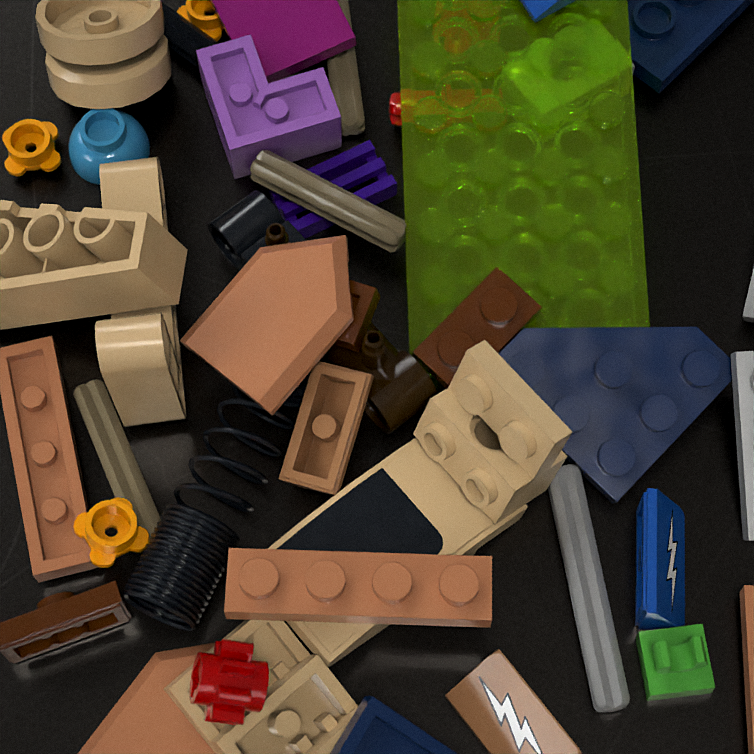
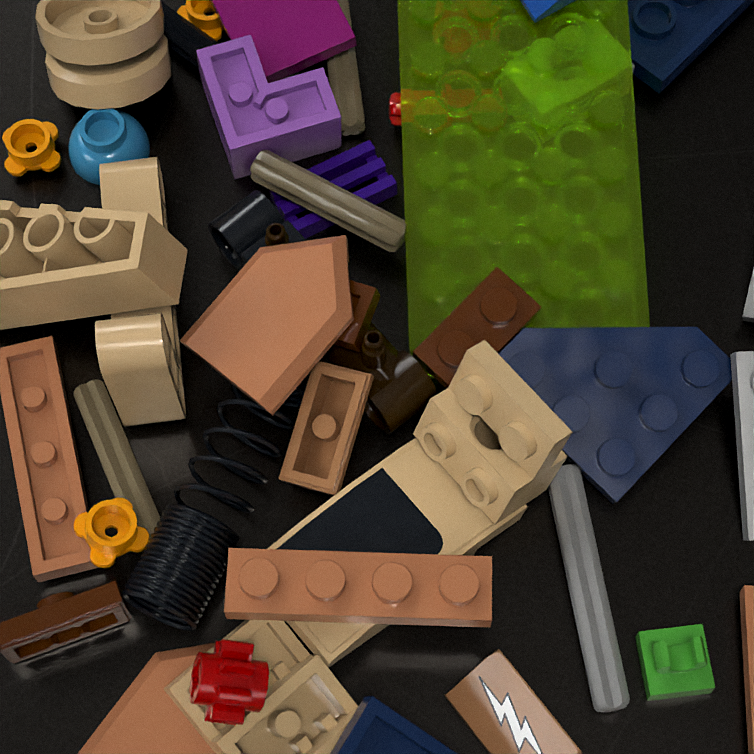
(659, 562): blue slope -> none

